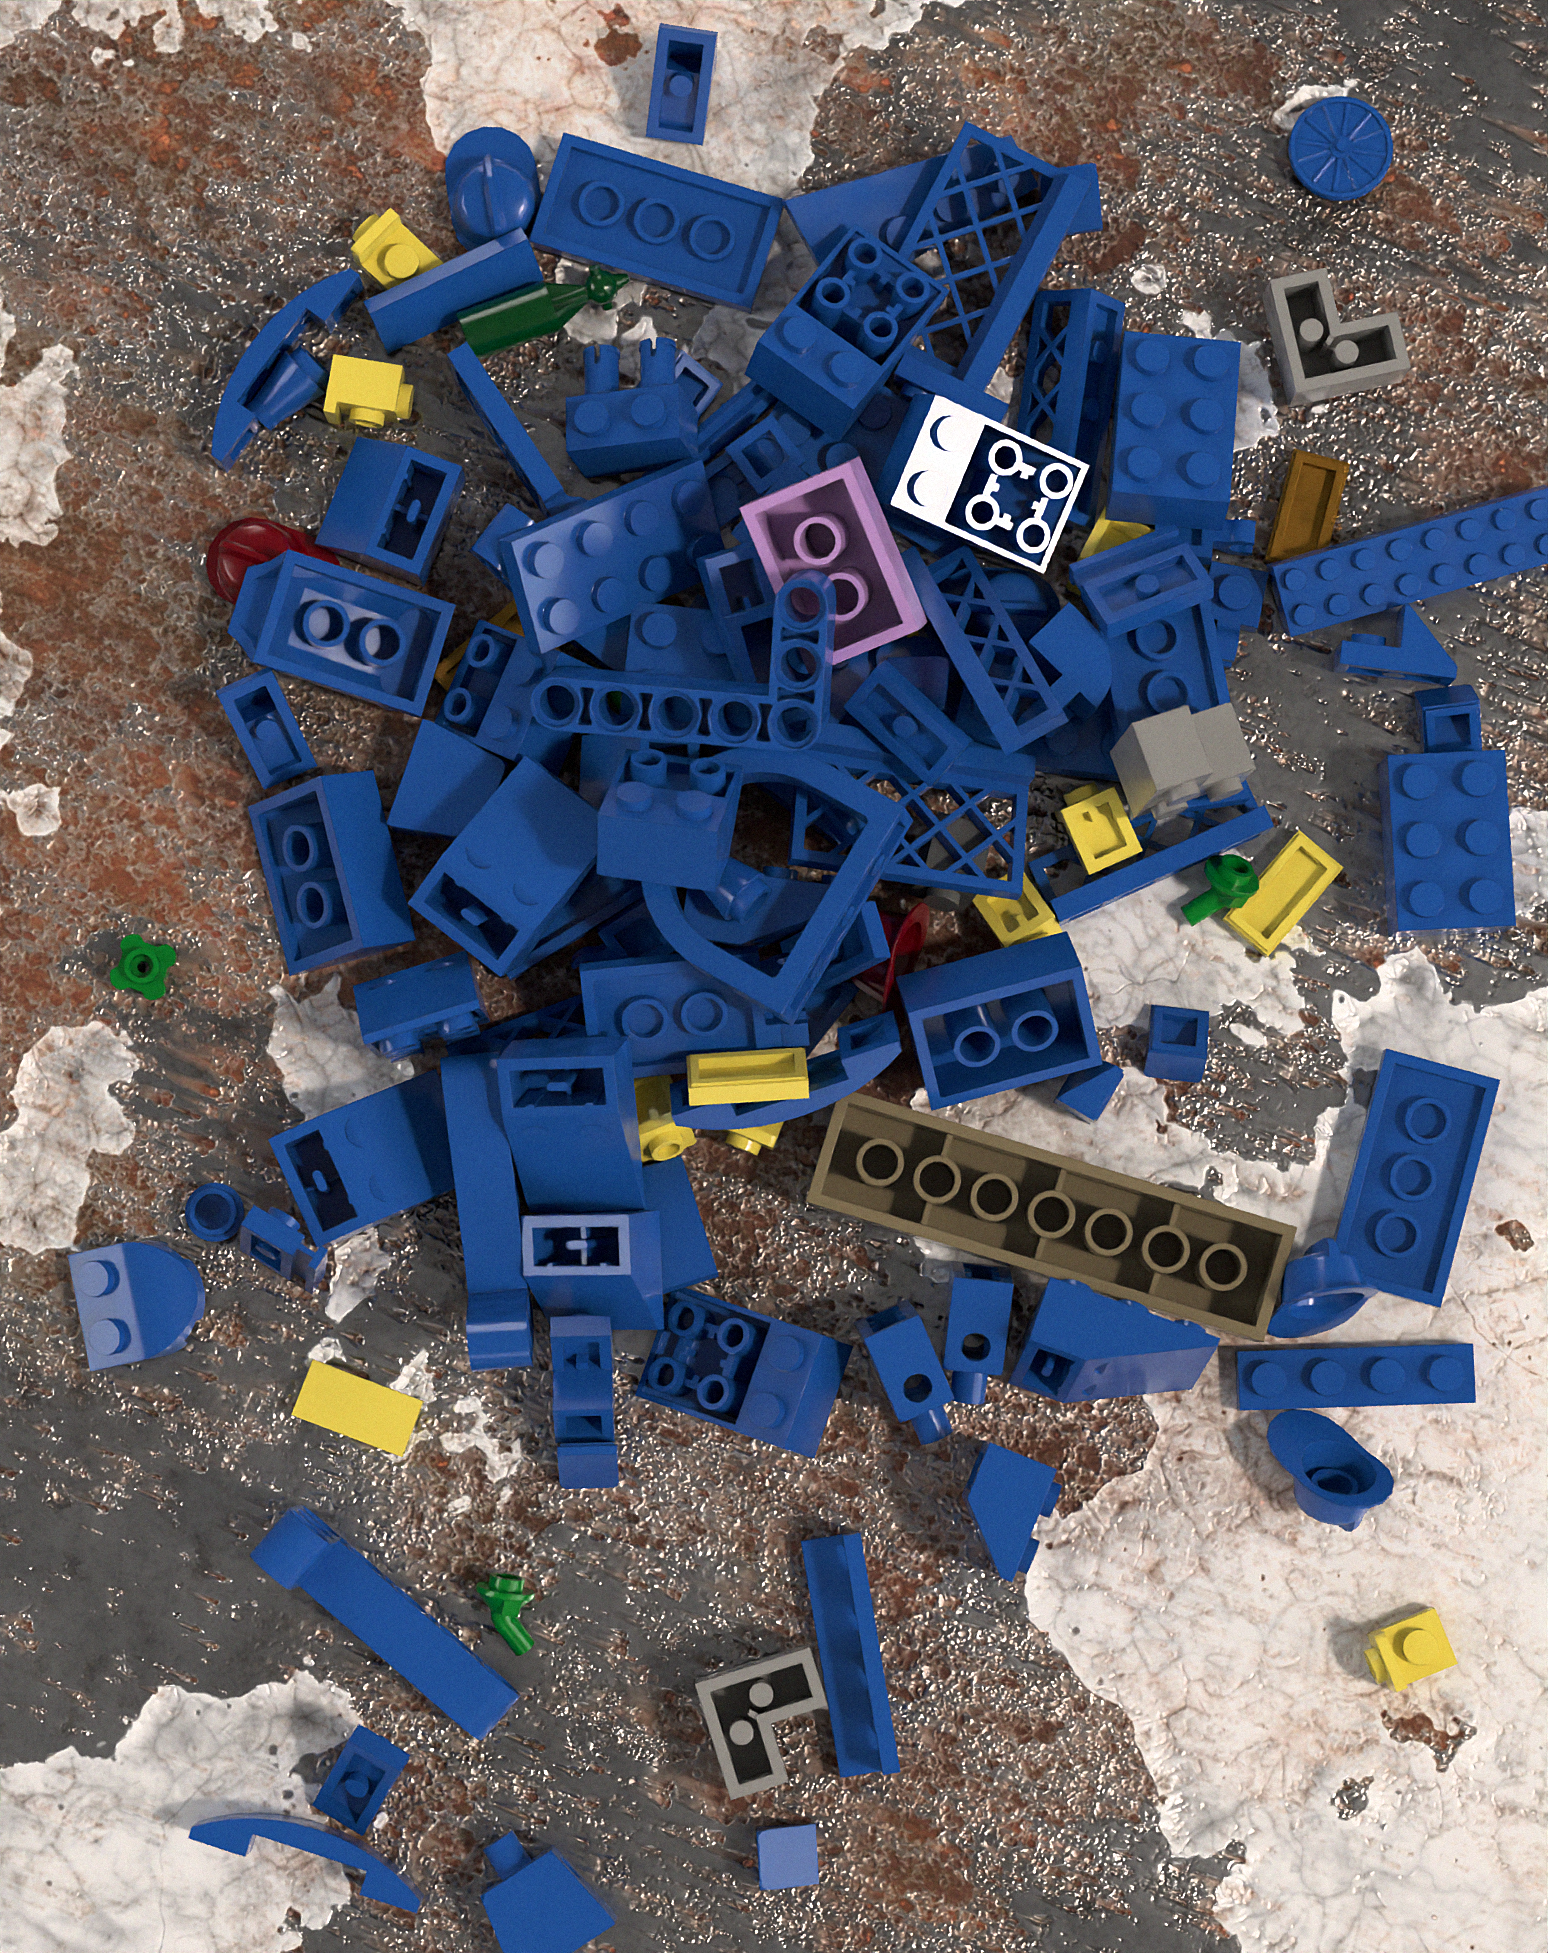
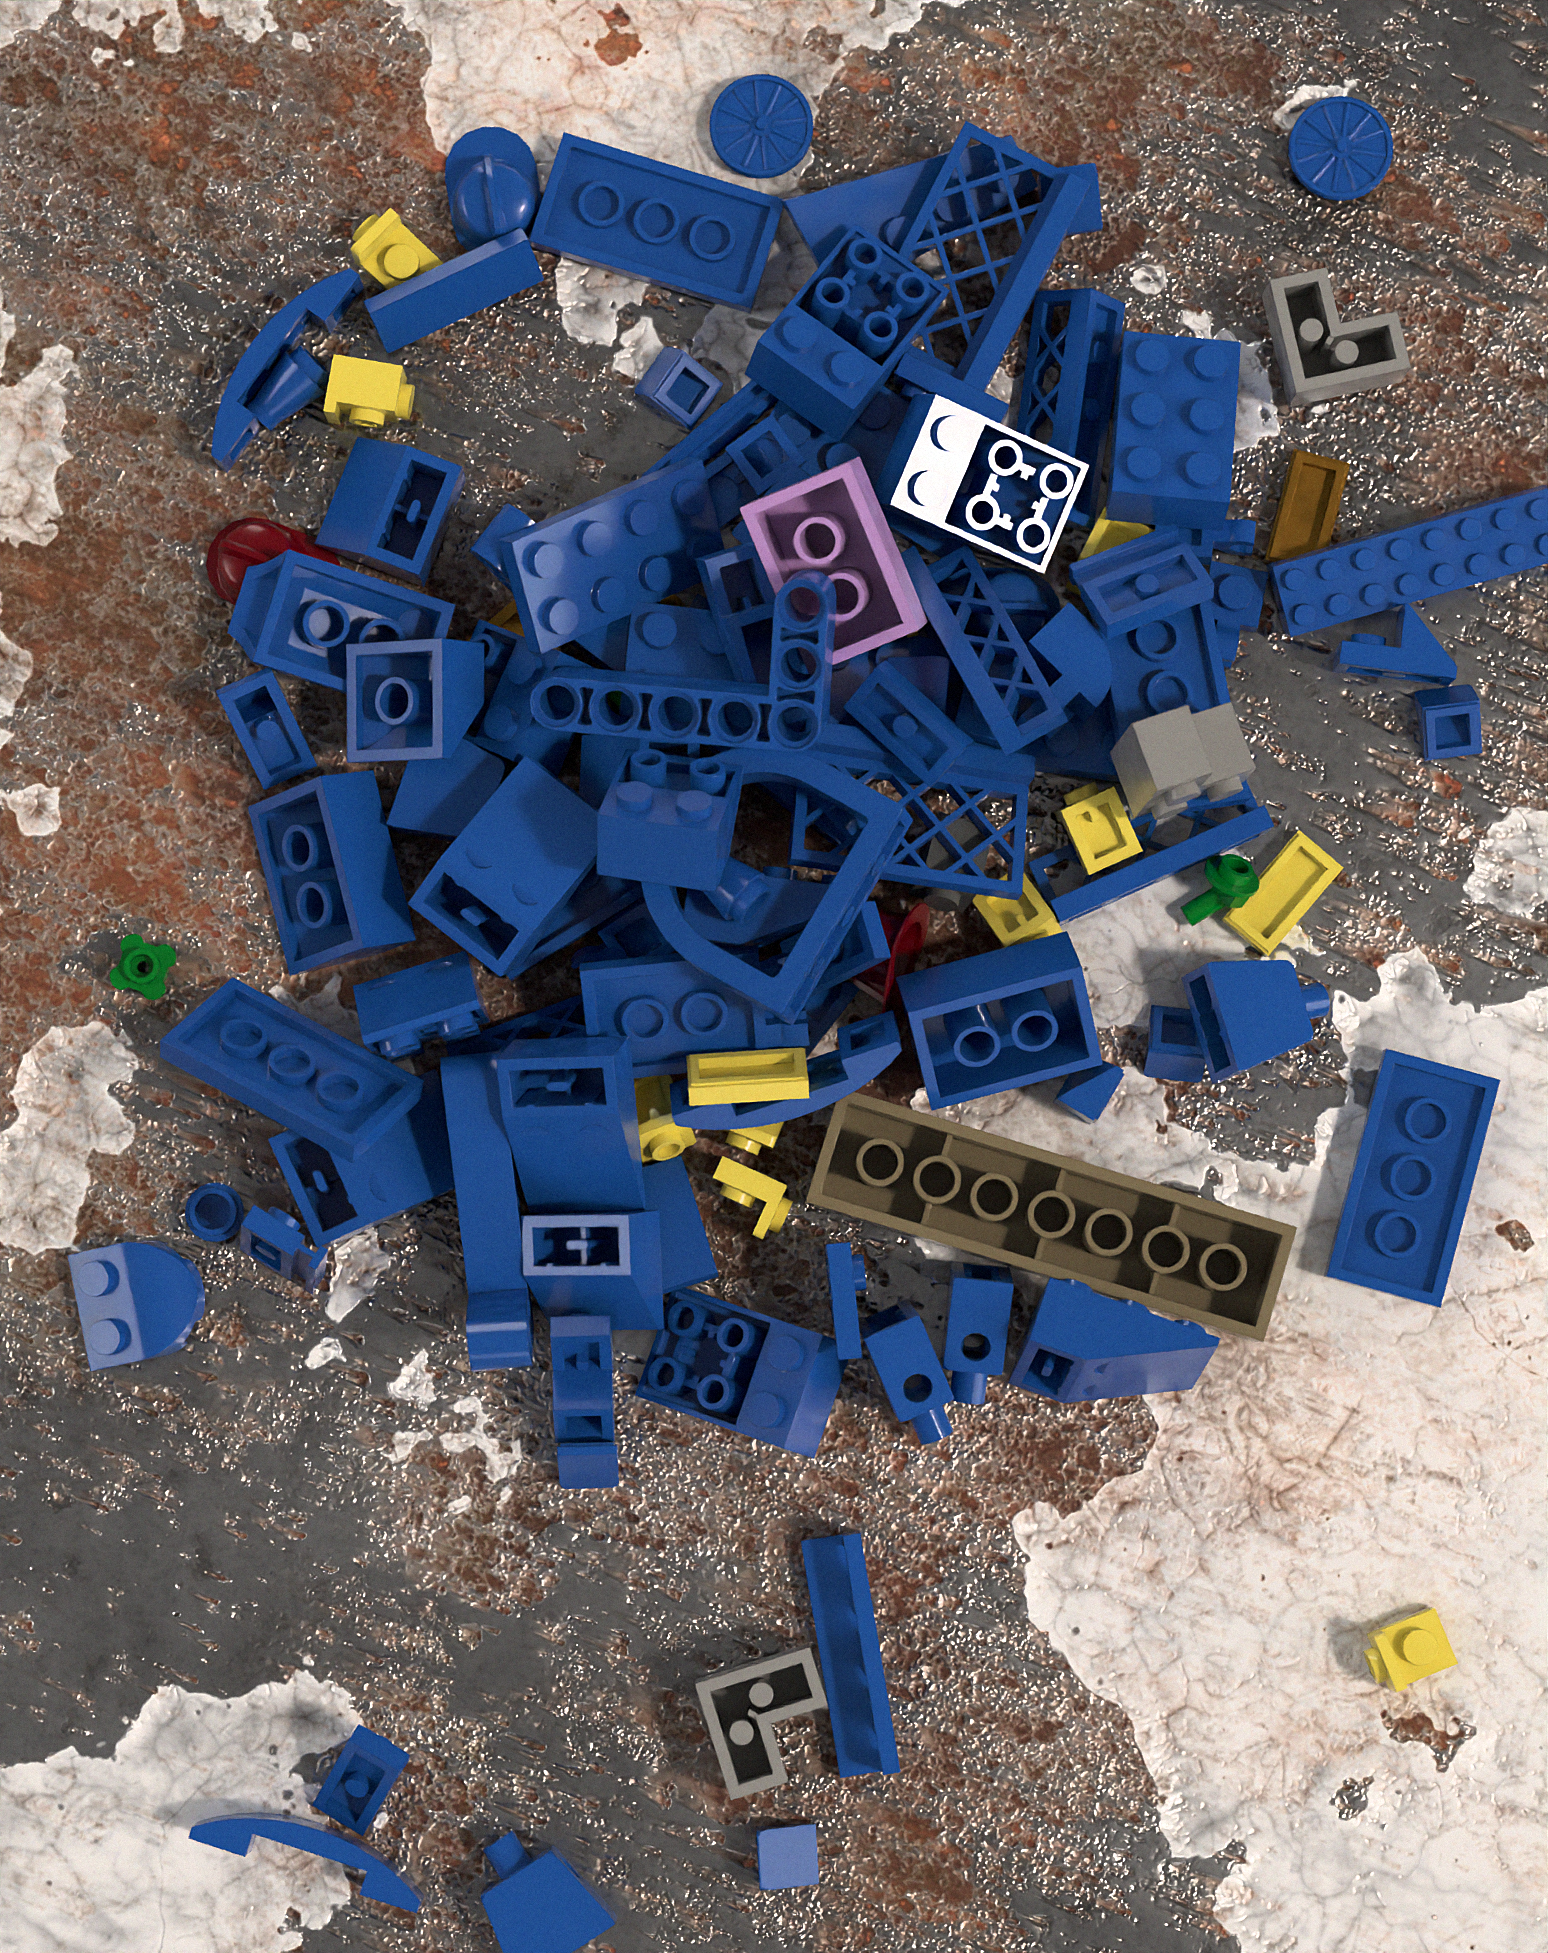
(292, 1069): none -> blue plate
(313, 1556): blue beam -> none
(357, 1408): light yellow tile -> none
(411, 698): none -> blue slope
(505, 1598): green plate -> none
(509, 433): blue tile -> none
(534, 312): dark green wheel -> none
(630, 428): blue brick -> none
(682, 83): blue slope -> none
(746, 1185): none -> light yellow bracket
(761, 126): none -> blue wheel
(845, 1277): none -> blue wing
(1004, 1503): blue slope -> none
(1250, 1012): none -> blue torso
(1319, 1292): blue piece -> none
(1329, 1468): blue piece -> none
(1355, 1377): blue plate -> none
(1446, 843): blue brick -> none

